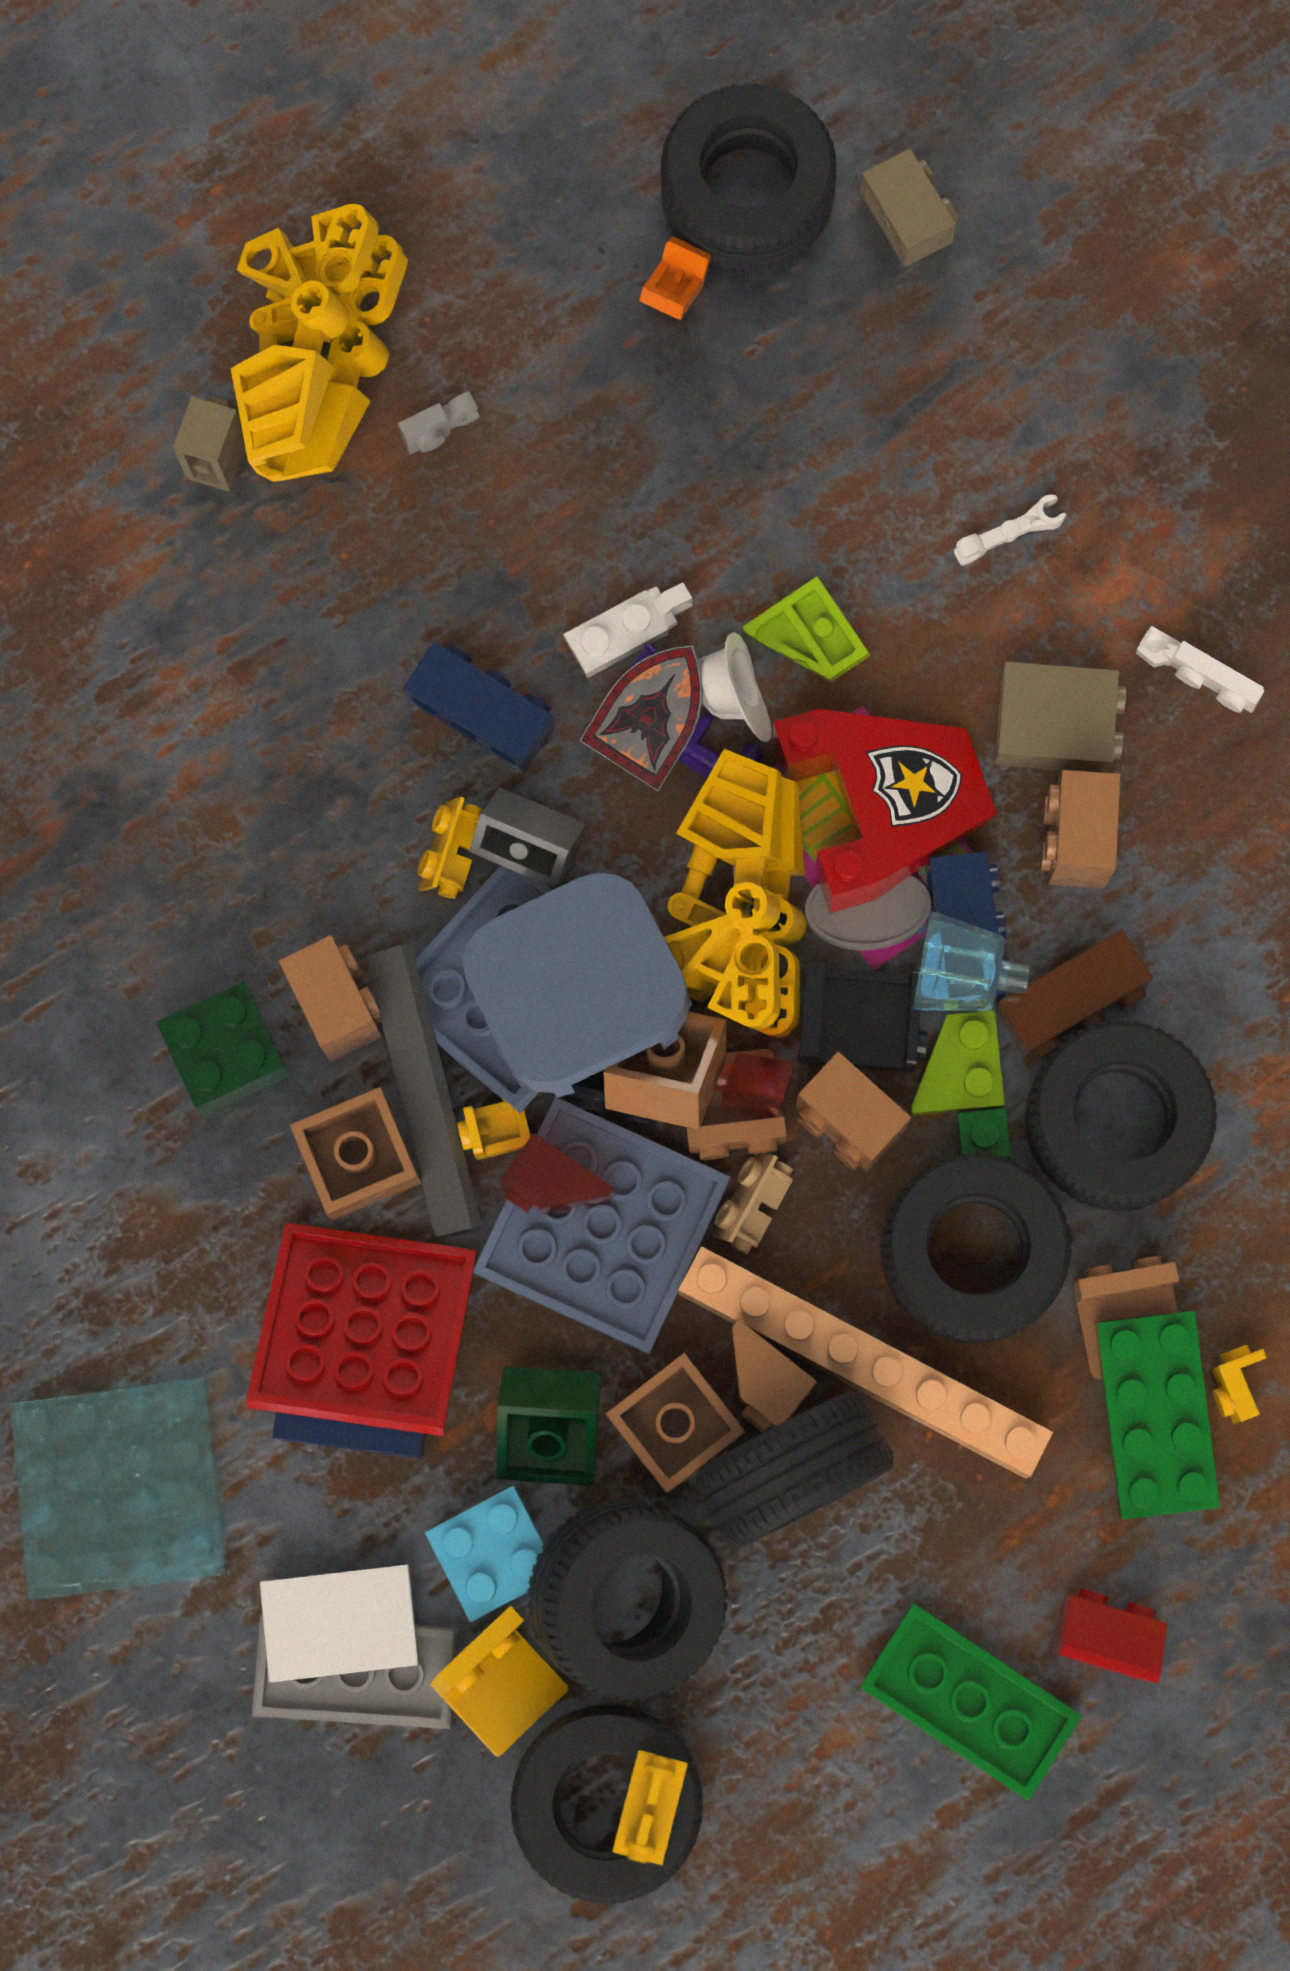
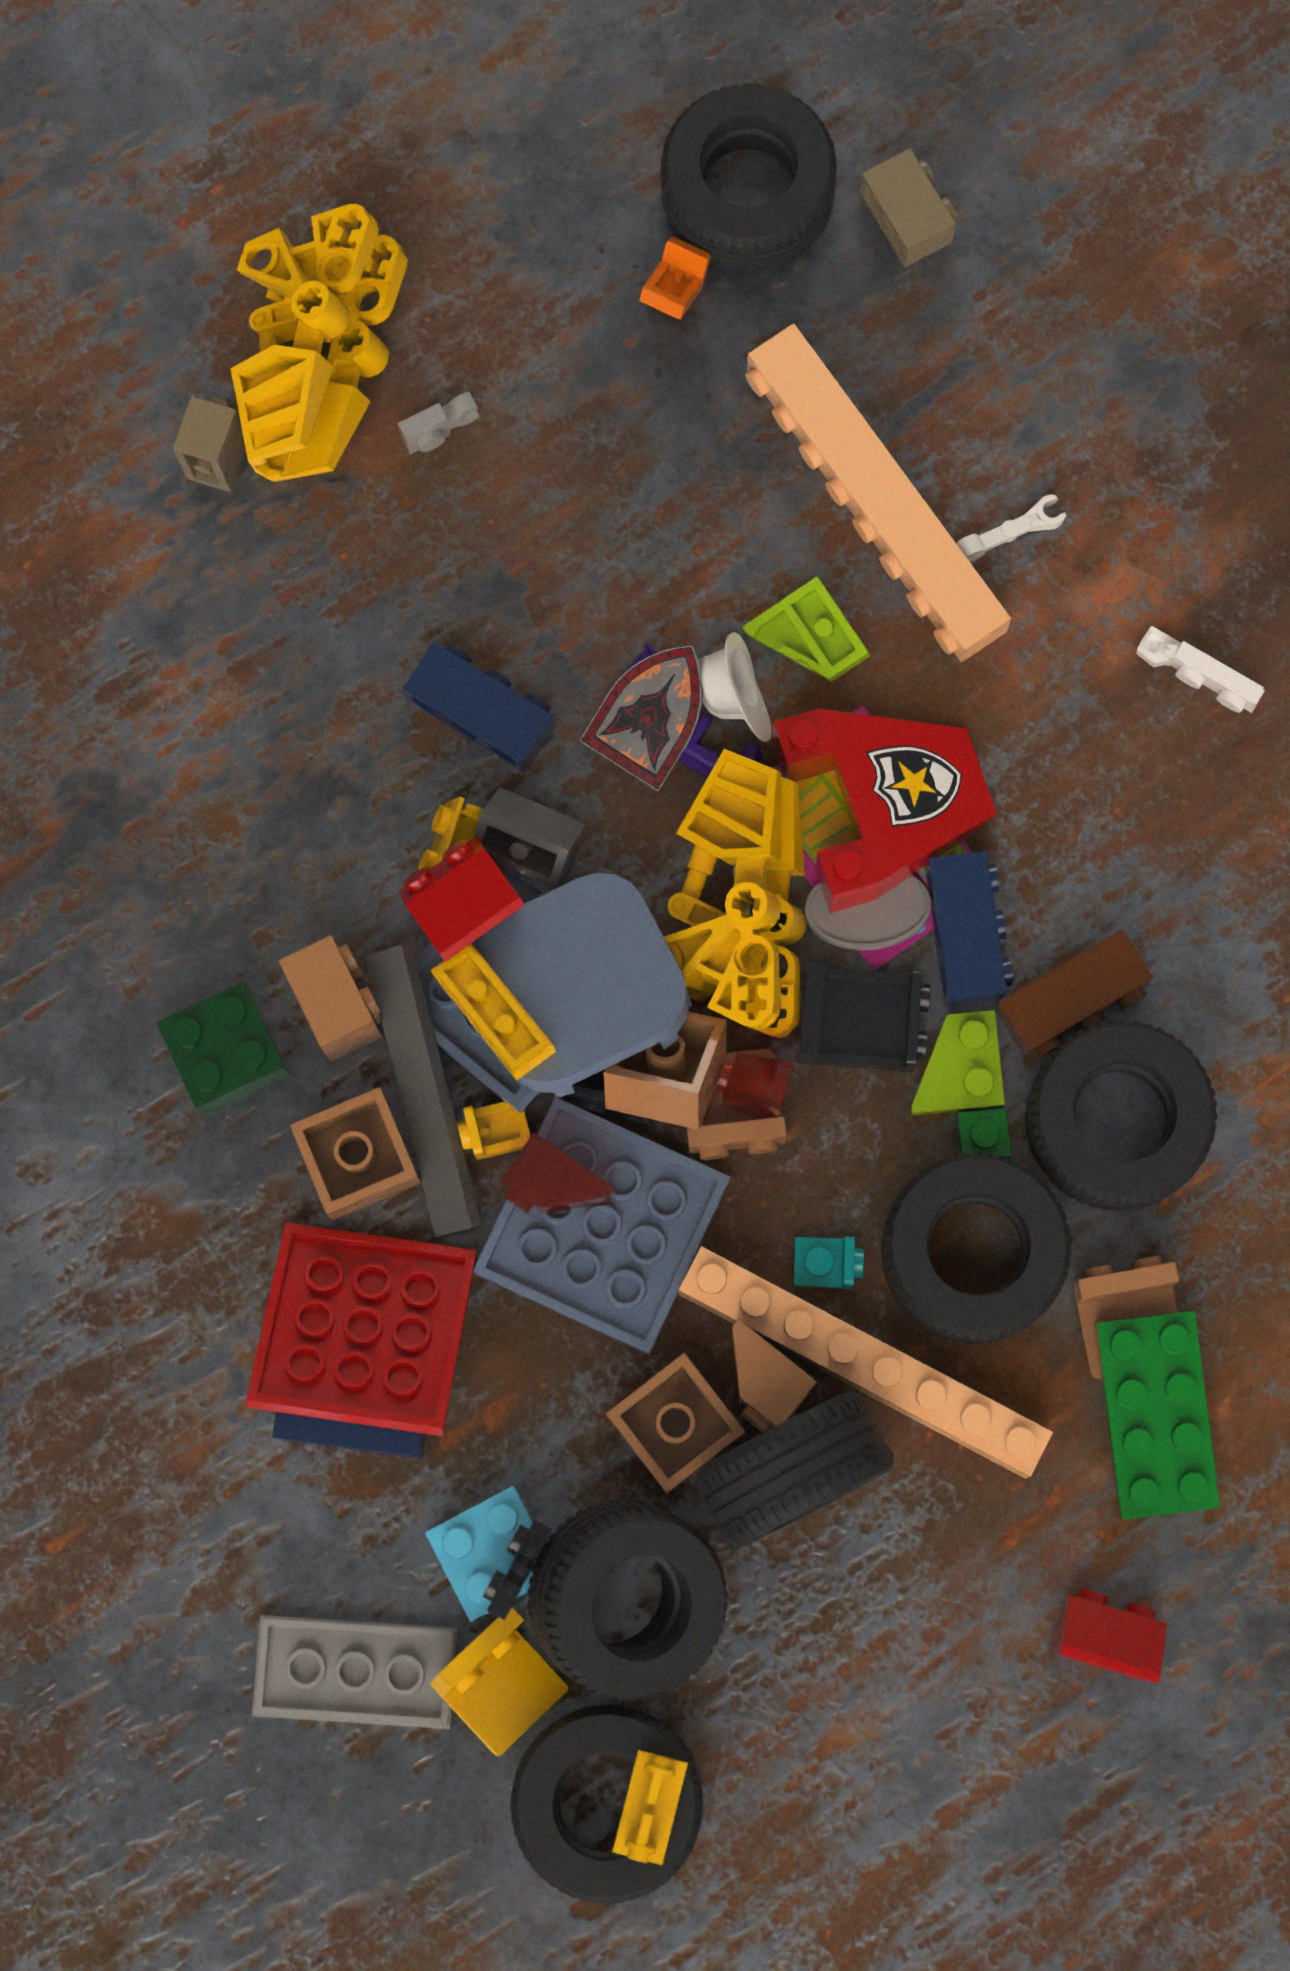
(118, 1489): clear light blue plate -> none
(339, 1623): white tile -> none
(459, 897): none -> red slope
(493, 1011): none -> yellow tile
(505, 1587): none -> black hinge
(548, 1425): dark green slope -> none
(626, 628): white hinge -> none
(760, 1181): tan hinge -> none
(827, 1262): none -> teal bracket
(851, 1113): medium nougat brick -> none
(877, 494): none -> light nougat brick
(964, 967): clear light blue torso -> none
(970, 1701): green plate -> none
(1059, 717): dark tan brick -> none
(1083, 829): medium nougat brick -> none
(1233, 1394): yellow bracket -> none

